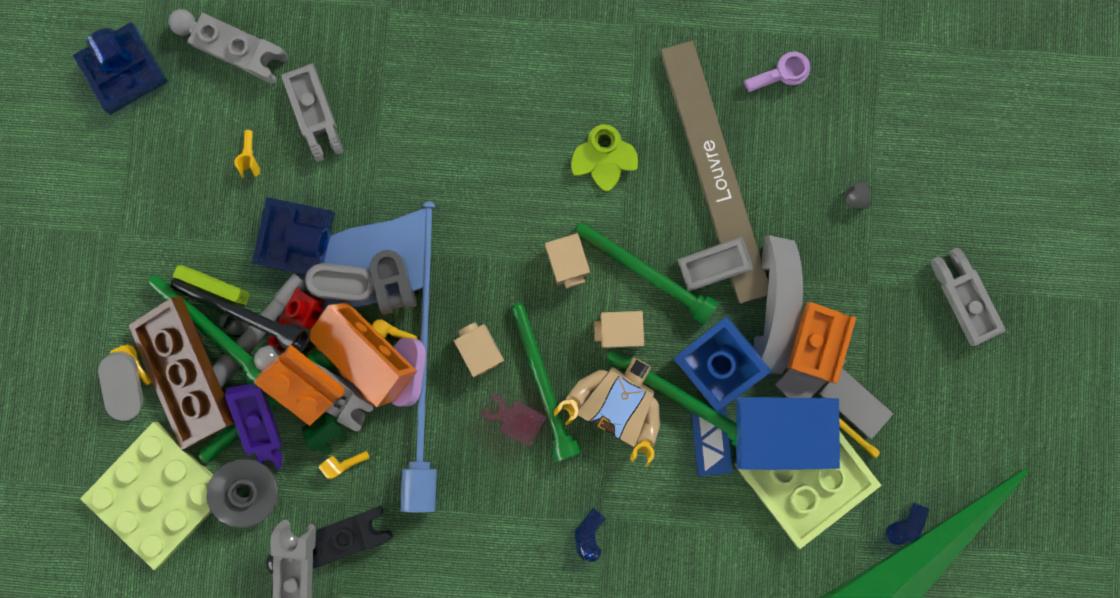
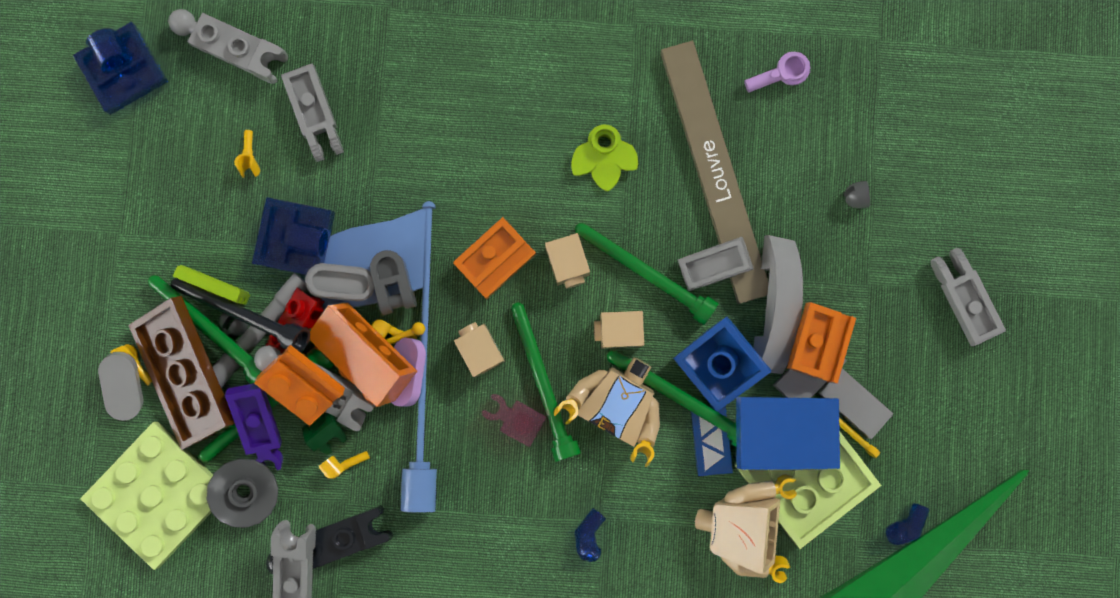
(417, 329): none -> yellow hinge
(494, 258): none -> orange plate
(747, 528): none -> tan torso

